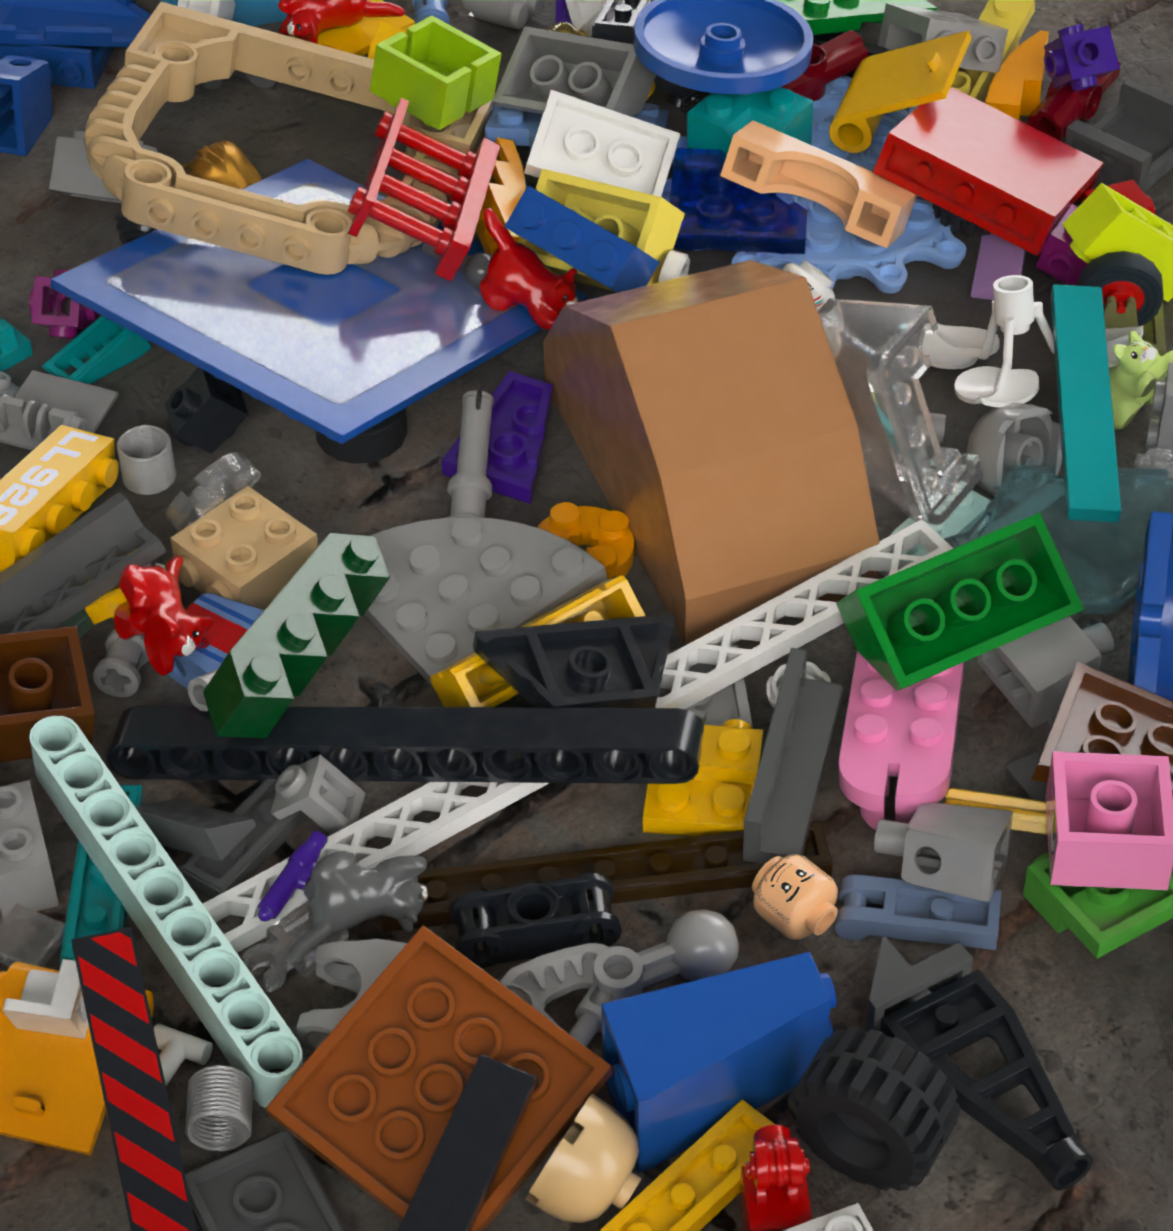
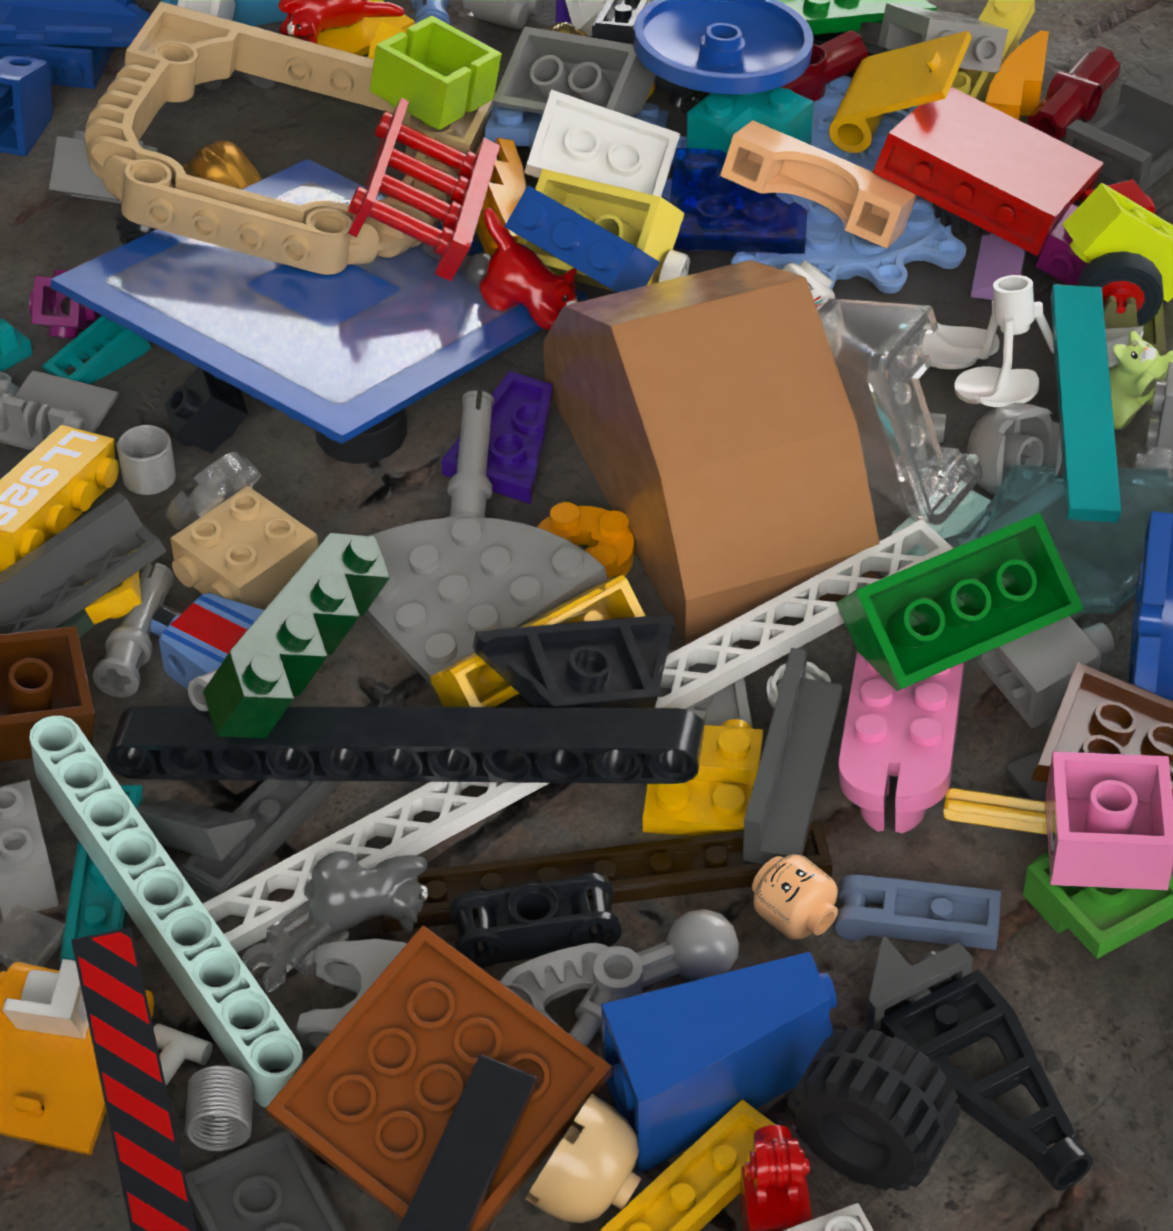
(158, 614): red animal -> none
(294, 876): dark purple piece -> none
(320, 793): light grey bracket -> none
(950, 848): light grey torso -> none
(1080, 57): dark purple brick -> none

